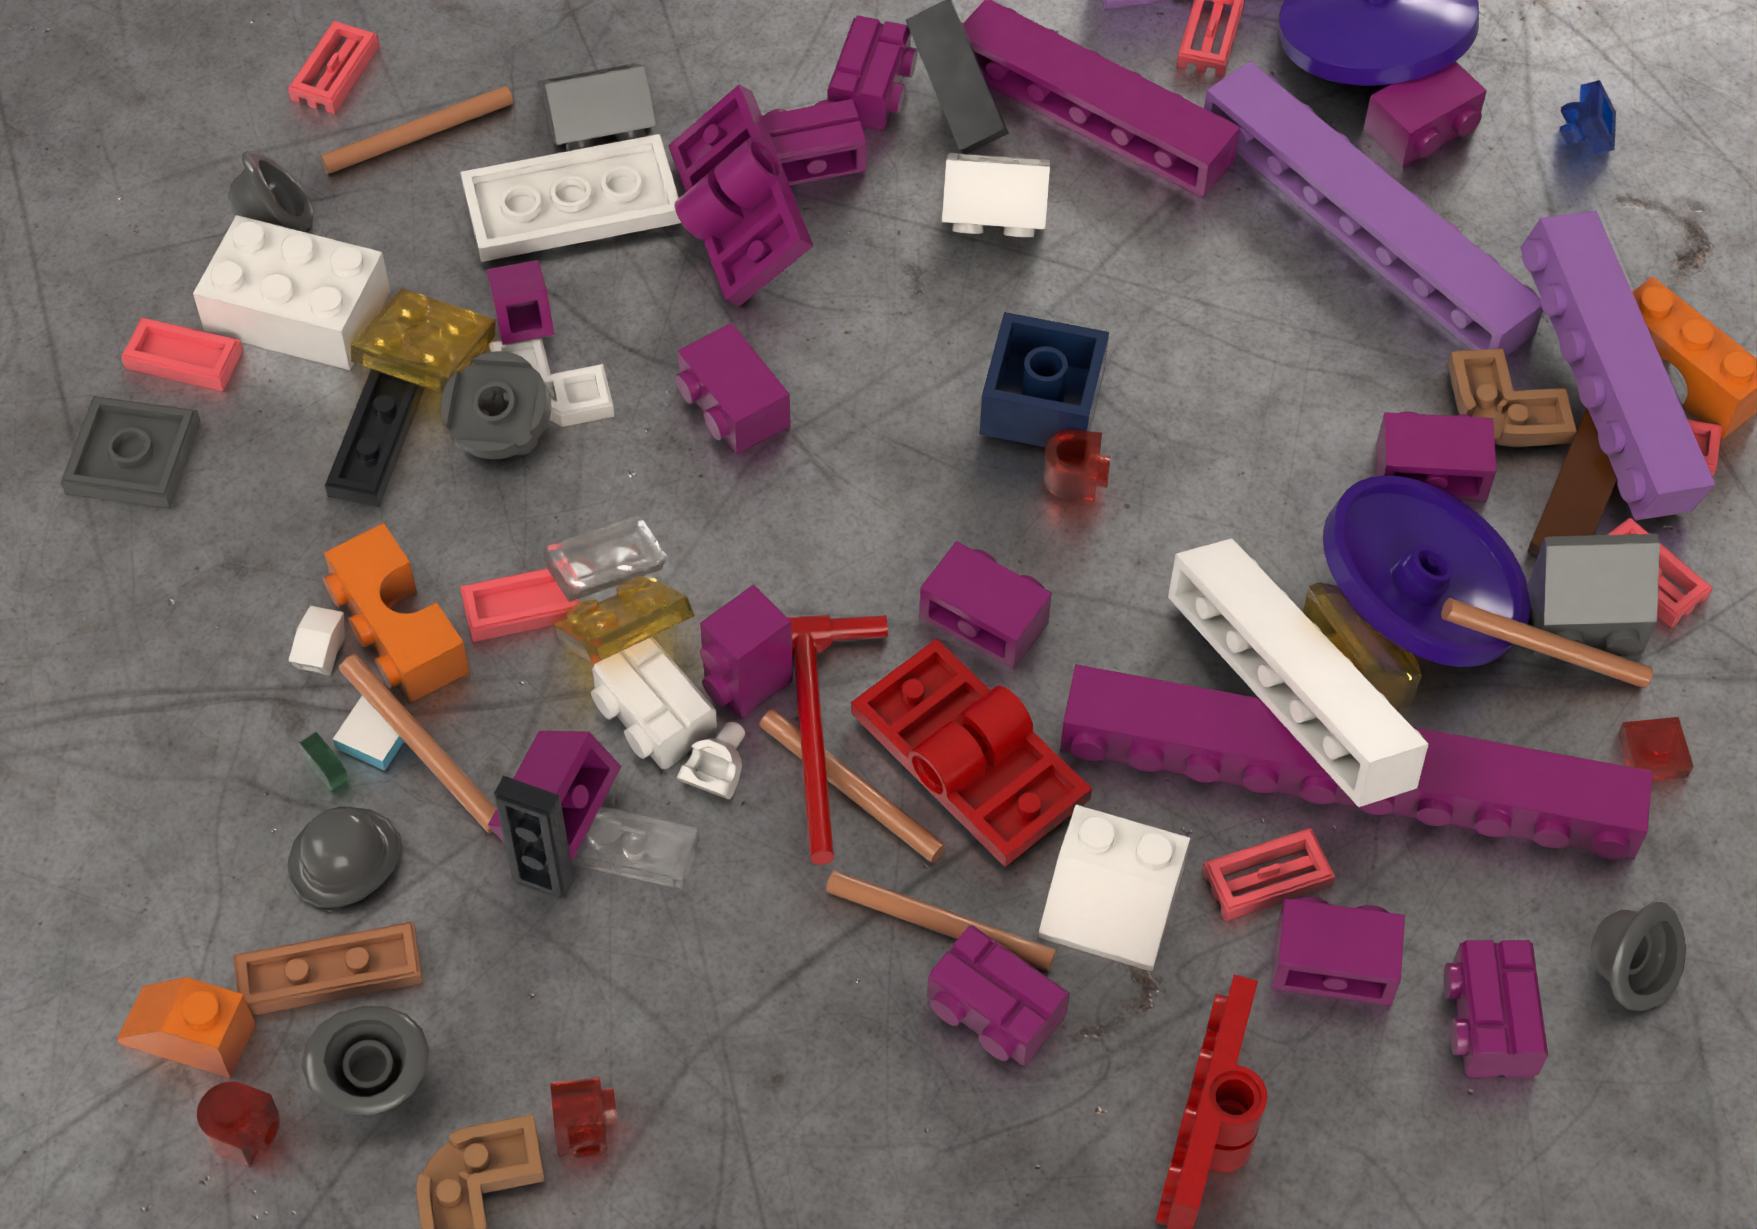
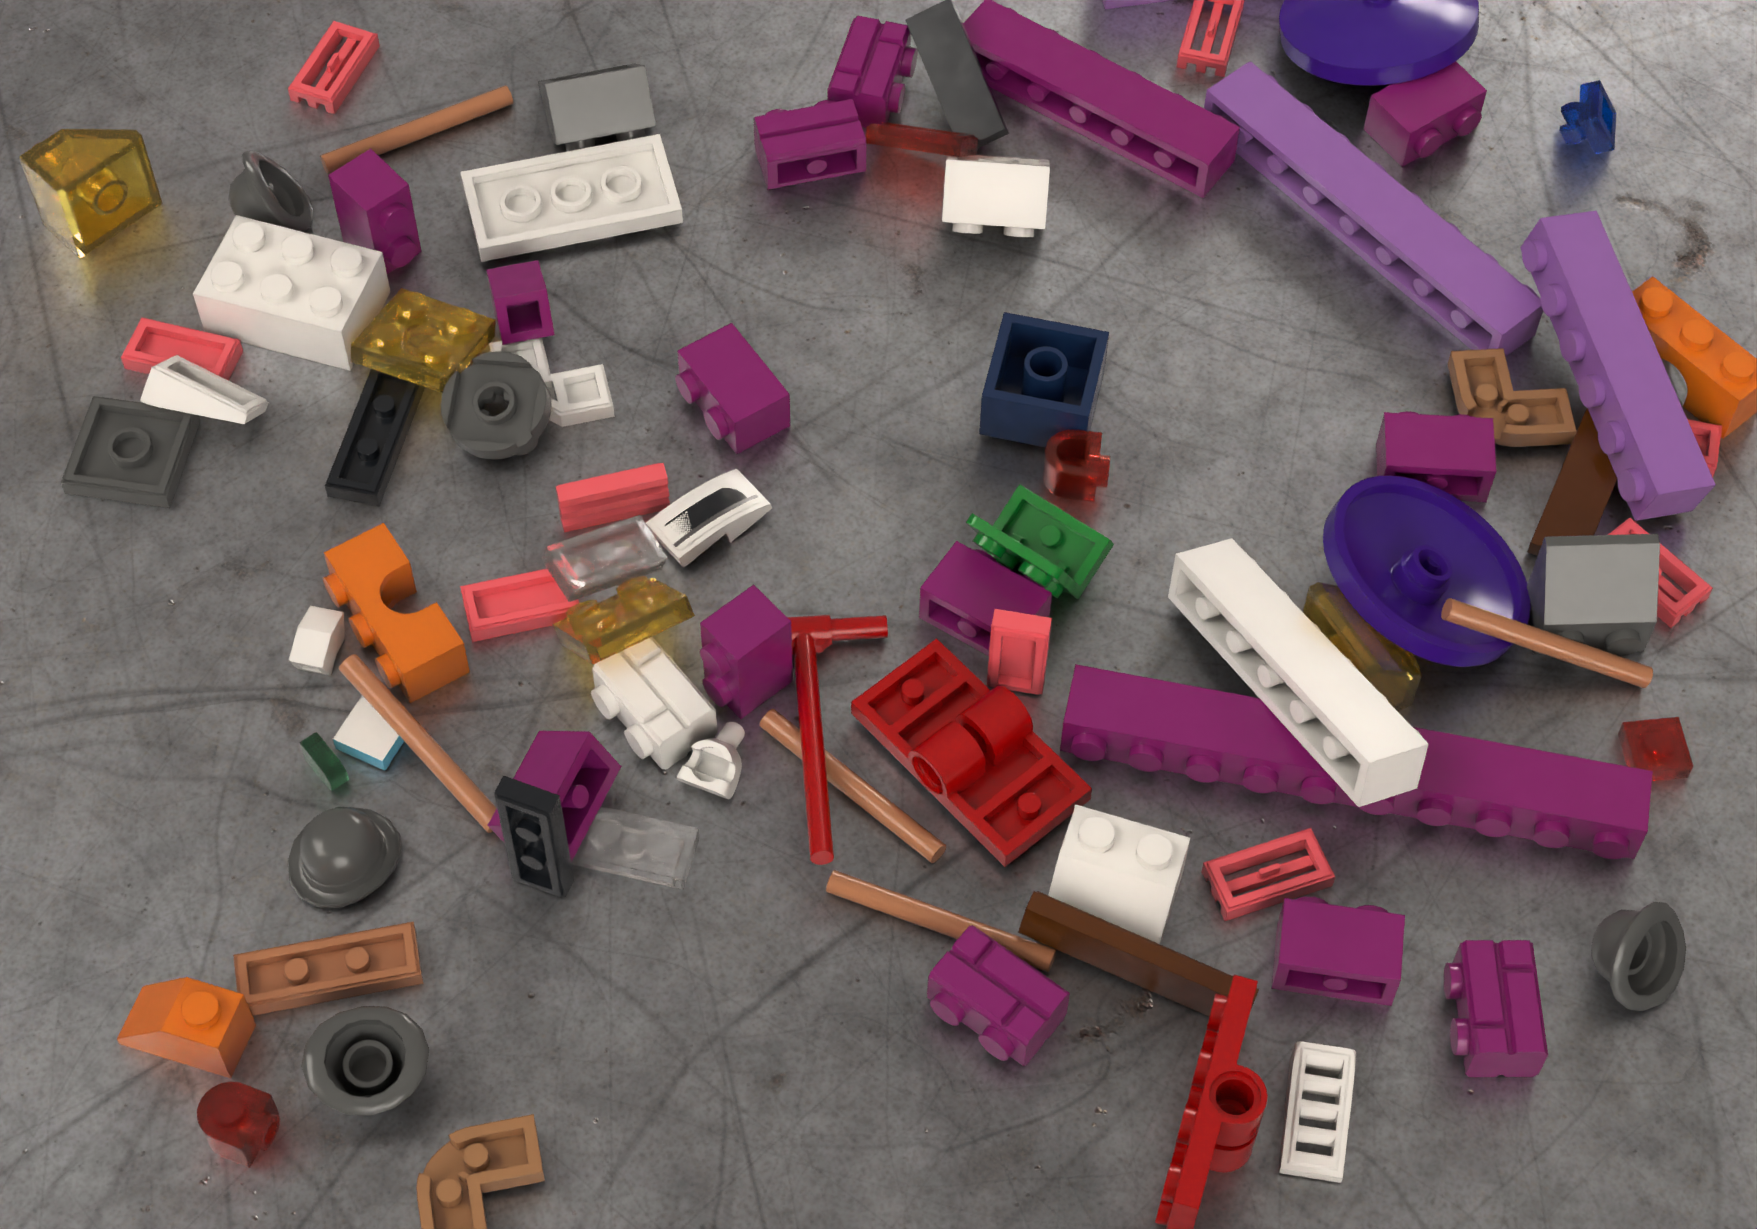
(90, 184): none -> clear yellow slope
(194, 390): none -> white slope
(376, 209): none -> magenta brick
(581, 1116): clear red plate -> none
(613, 497): none -> coral tile
(705, 514): none -> white slope
(738, 196): magenta plate -> none
(921, 139): none -> clear red tile
(1018, 651): none -> coral tile
(1045, 541): none -> green bracket
(1124, 953): none -> reddish brown tile
(1324, 1072): none -> white slope

